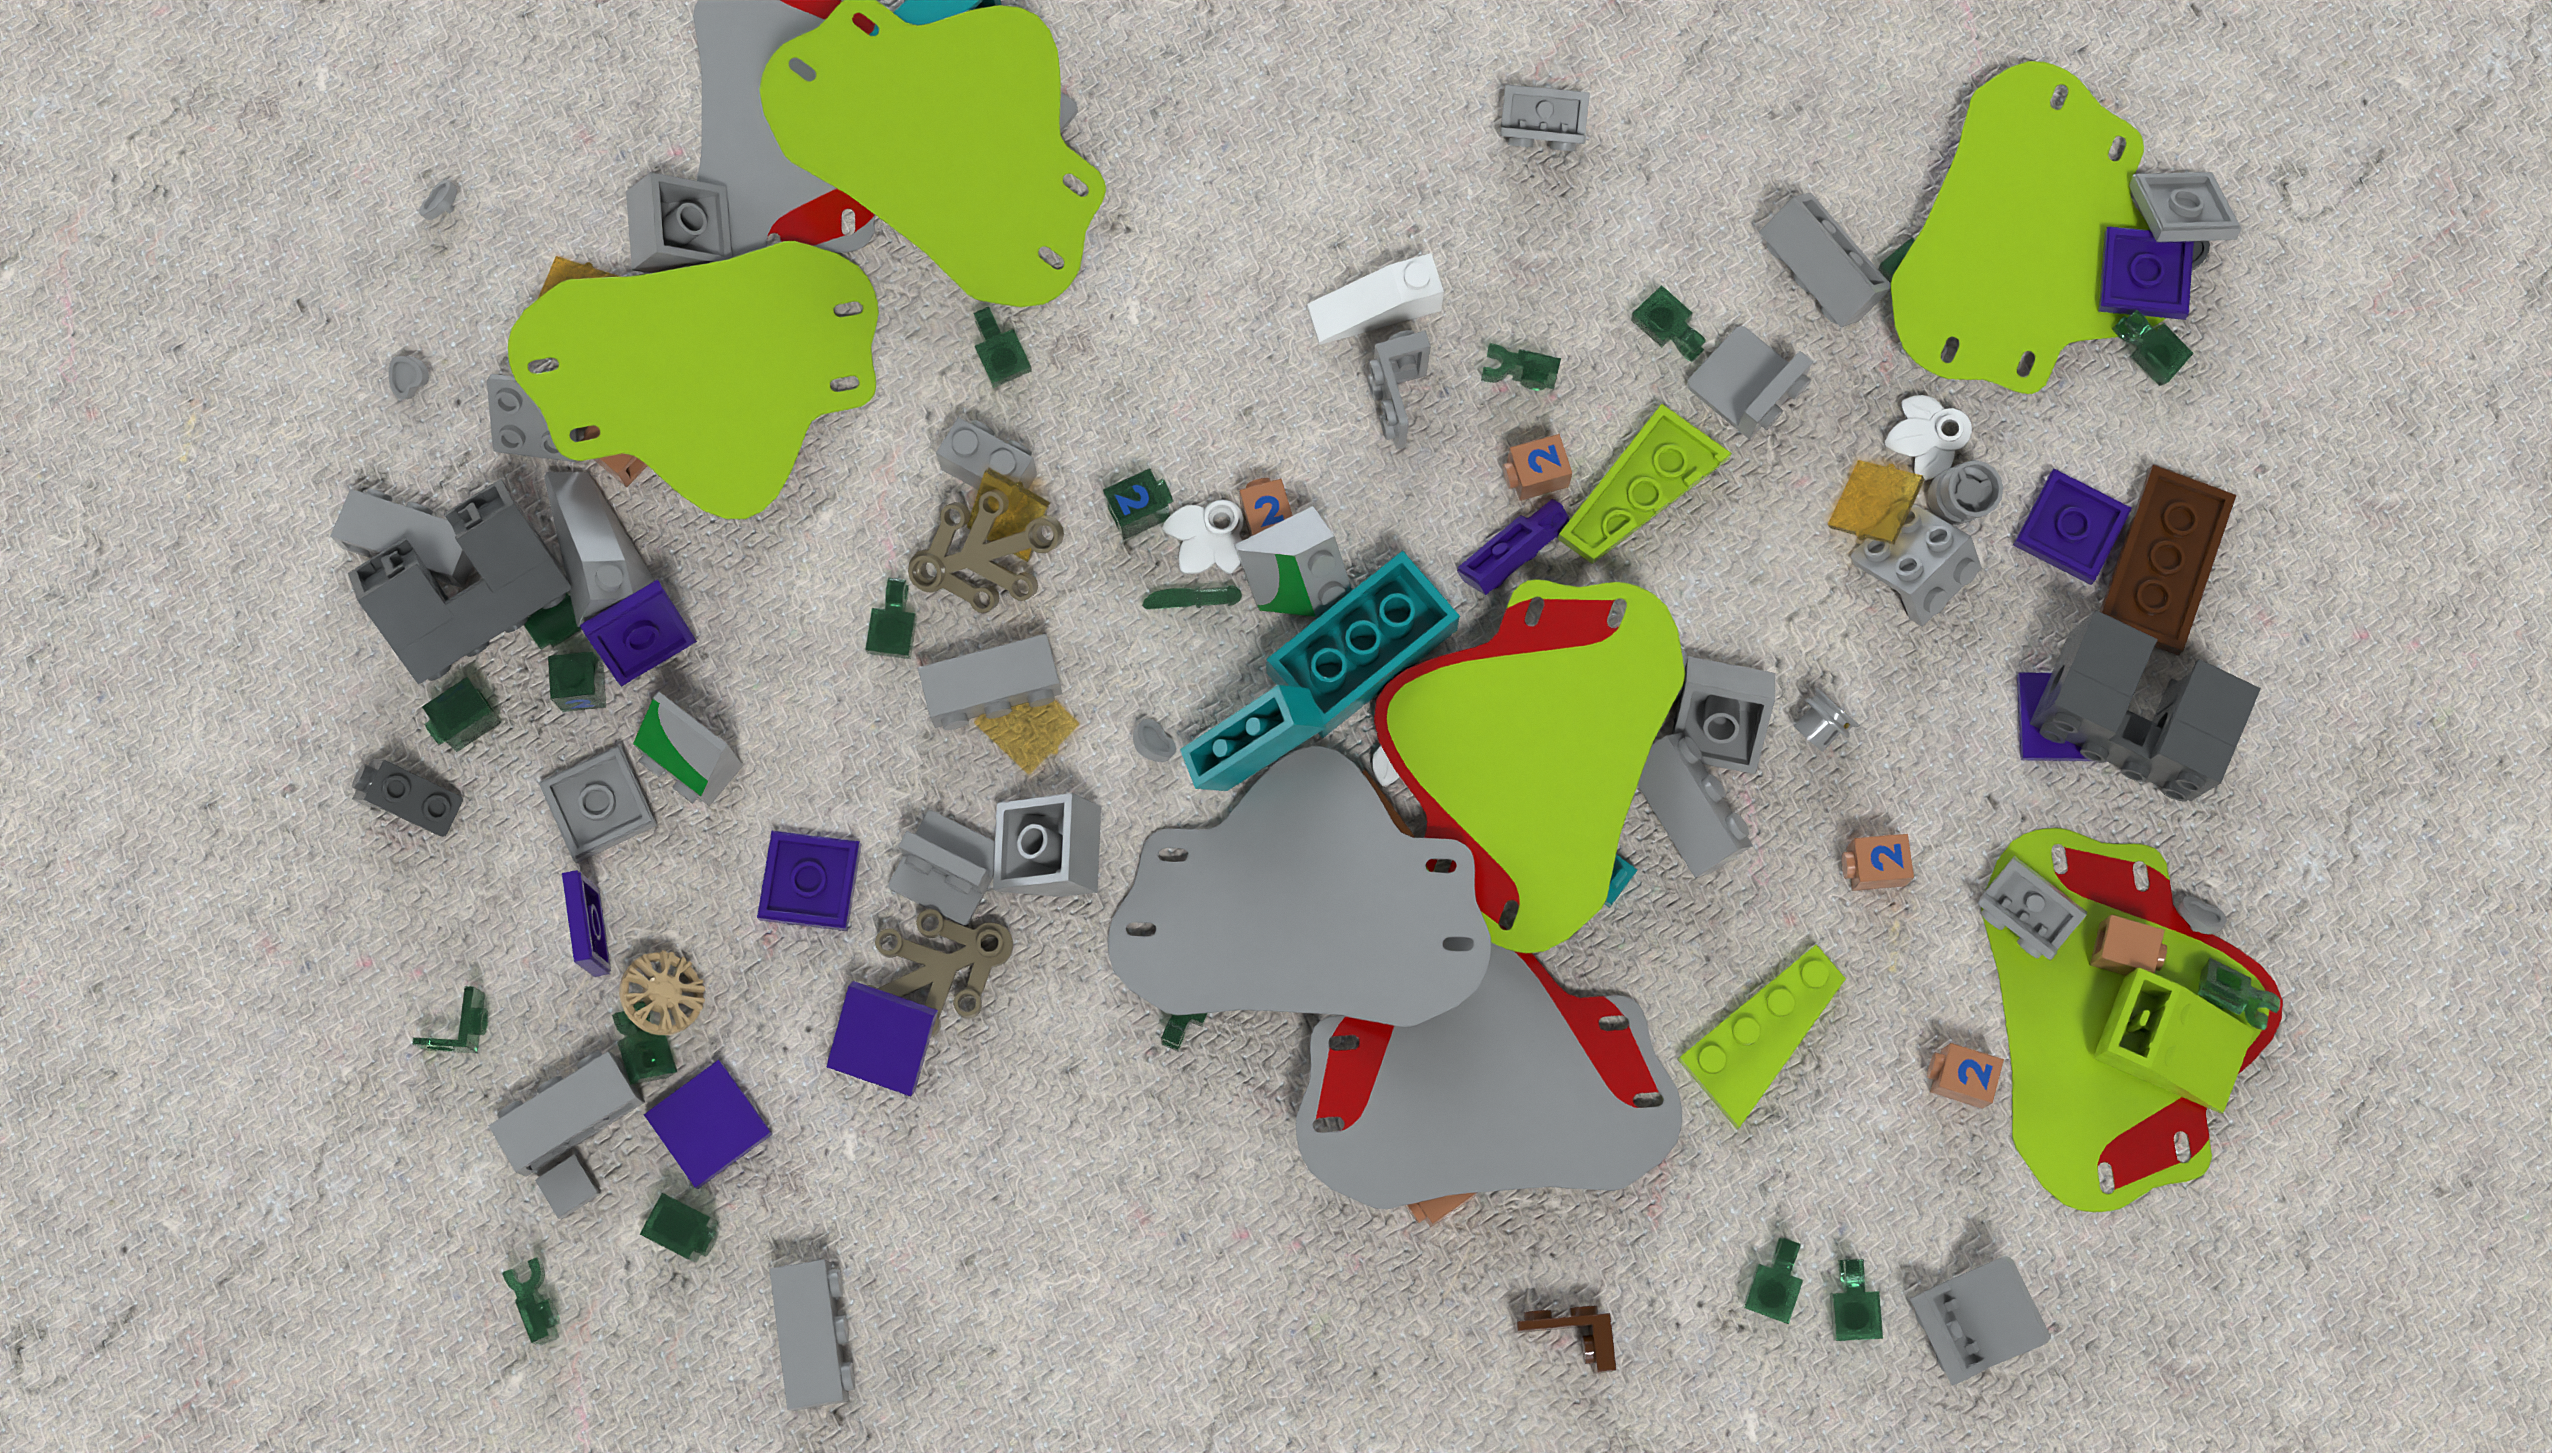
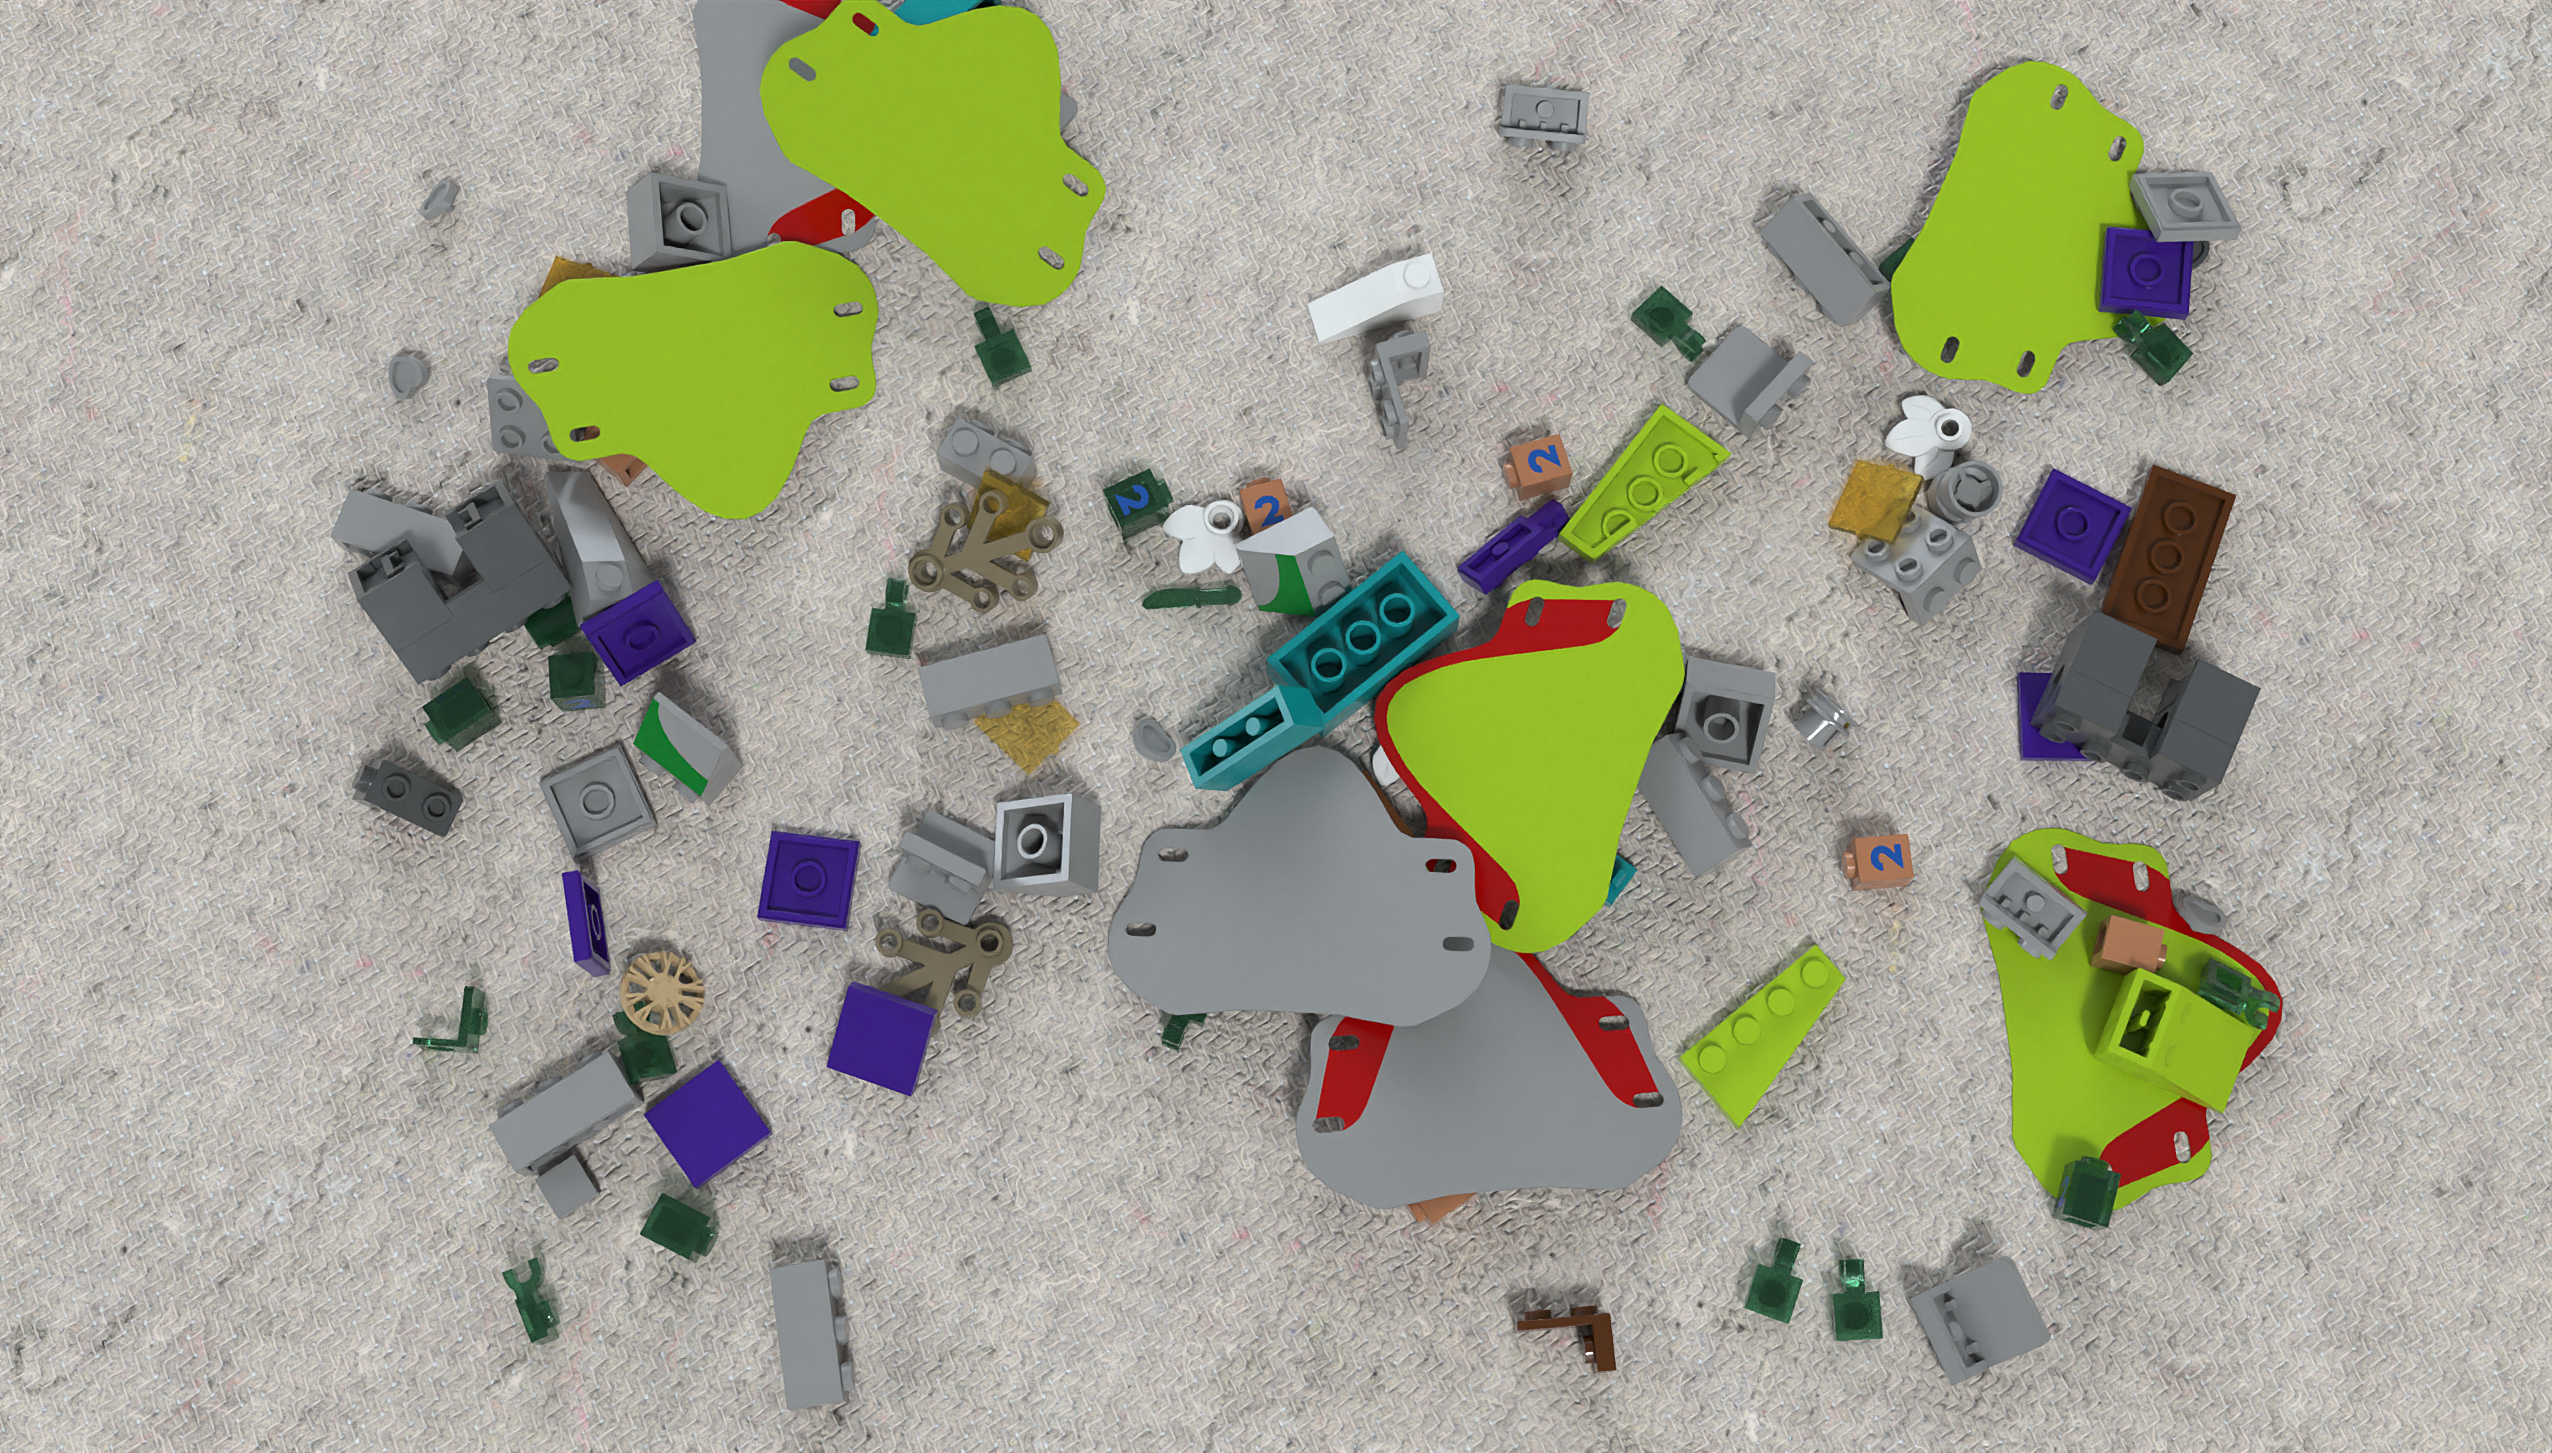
(1529, 368): clear green plate -> none
(1965, 1075): nougat brick -> none
(2087, 1193): none -> clear green brick

